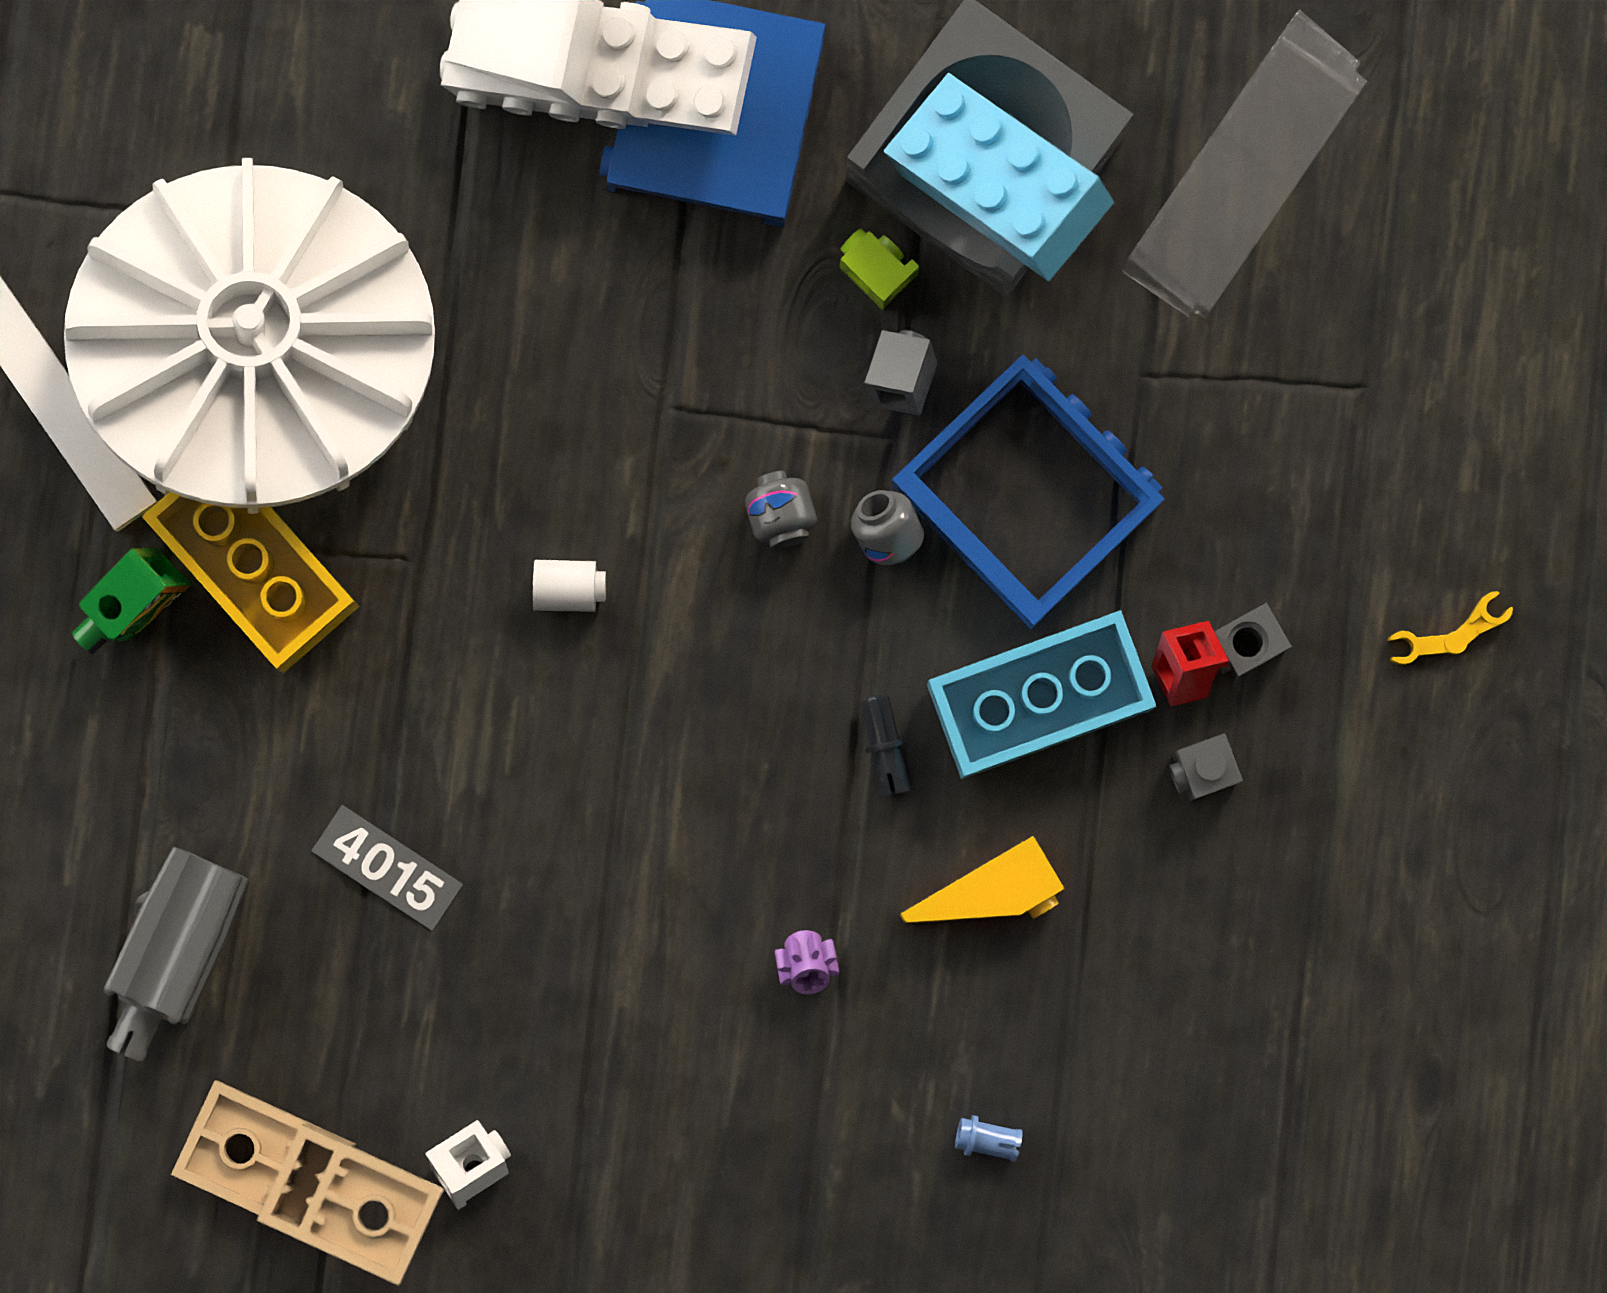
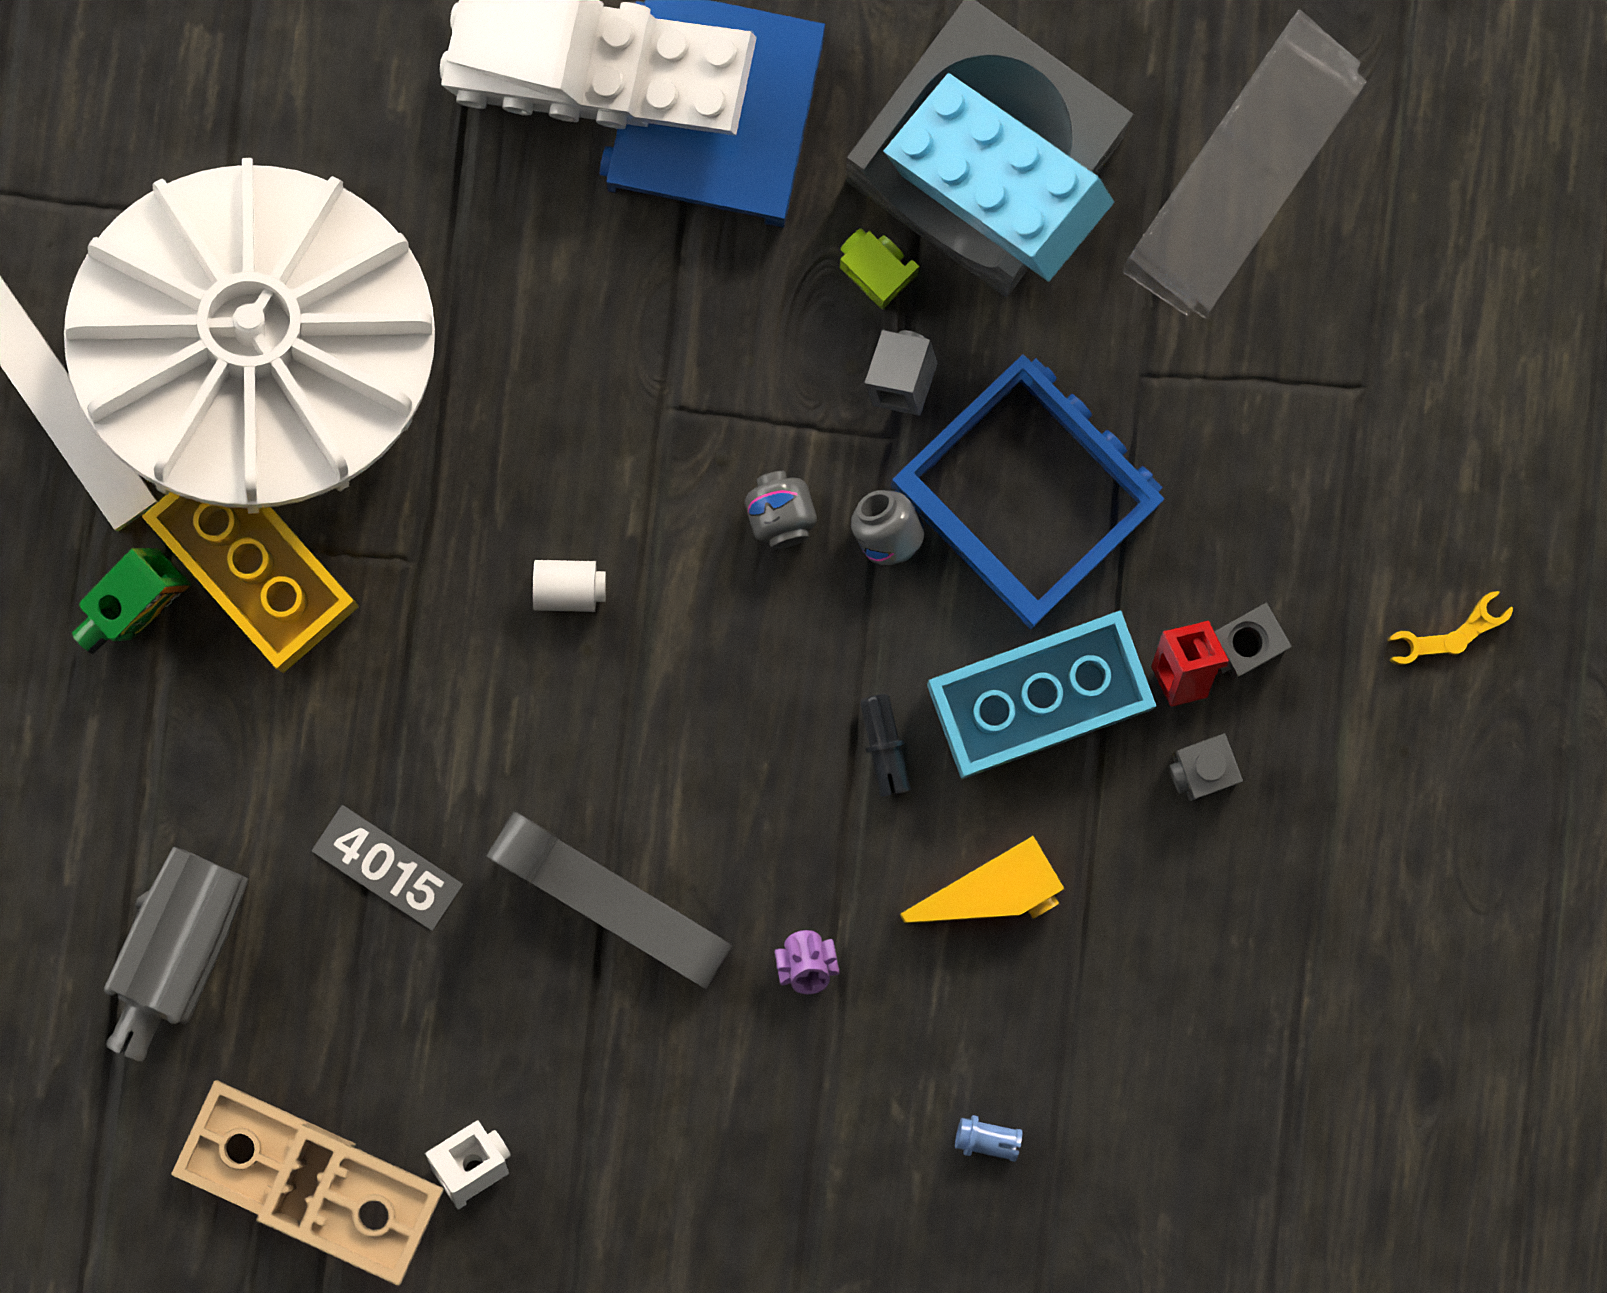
(609, 900): none -> dark grey beam

